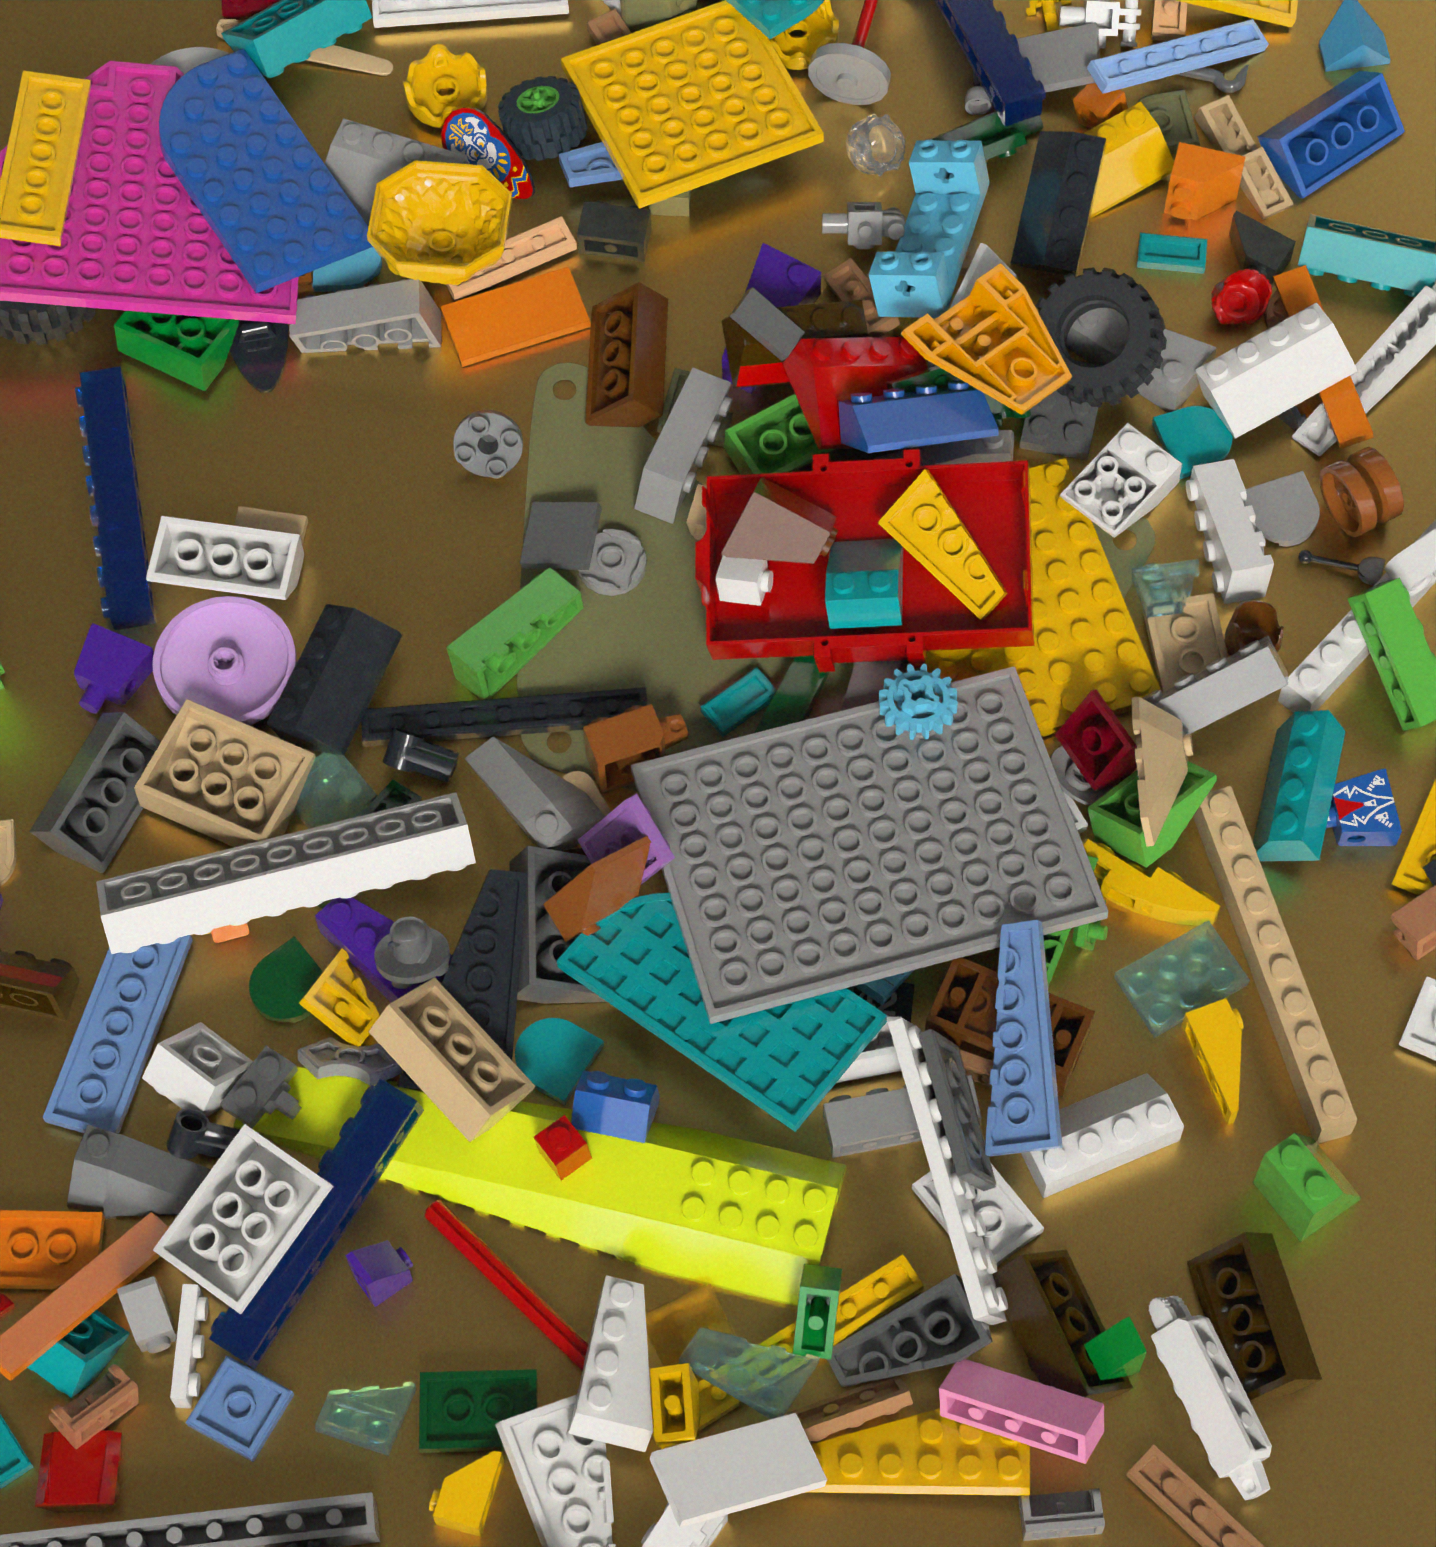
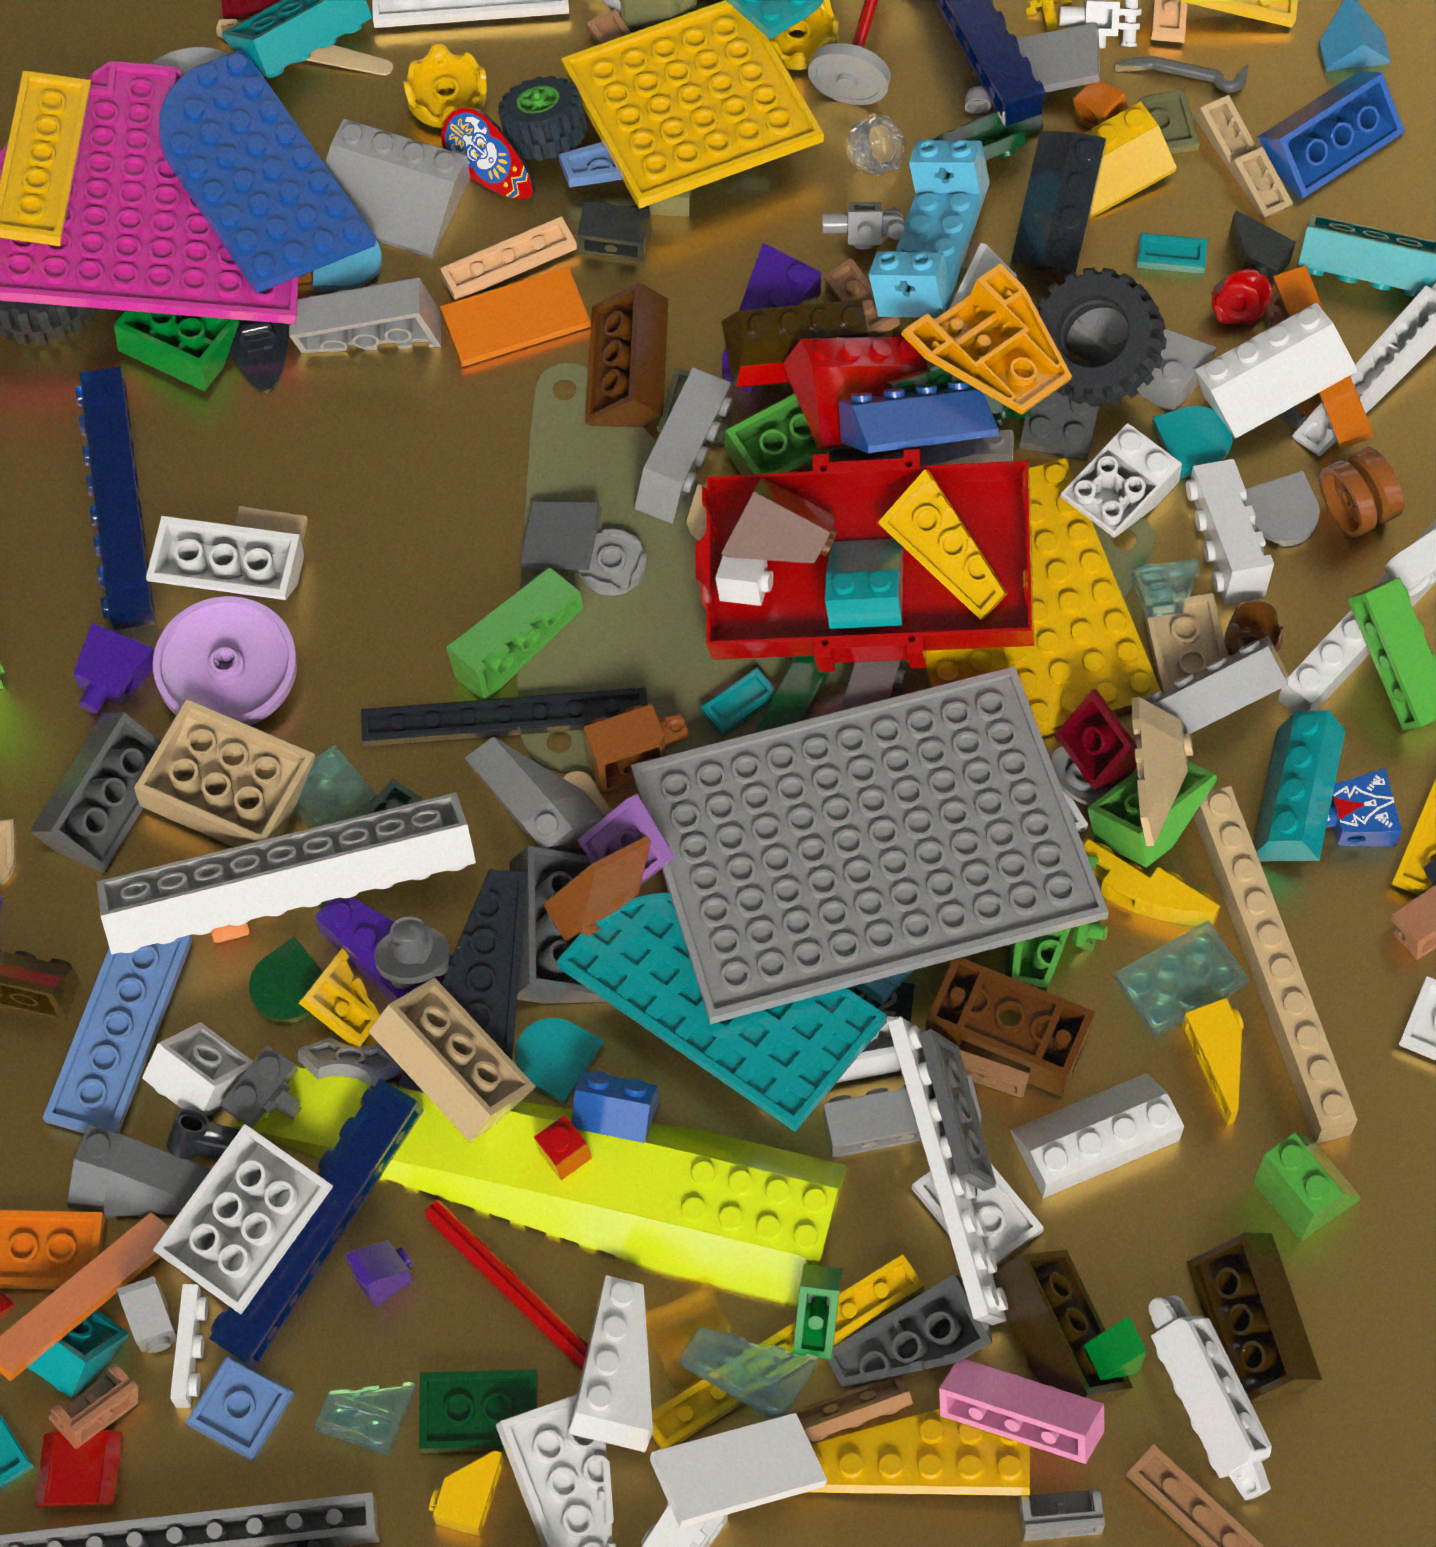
(334, 680): black slope -> none
(412, 753): black piece -> none
(440, 221): yellow rock -> none
(488, 443): plate -> none
(675, 1403): yellow slope -> none
(767, 324): dark grey tile -> none
(918, 701): medium azure gear -> none
(1023, 1074): medium blue wing -> none
(1177, 56): light blue tile -> none
(1202, 181): orange slope -> none
(1369, 570): hinge -> none

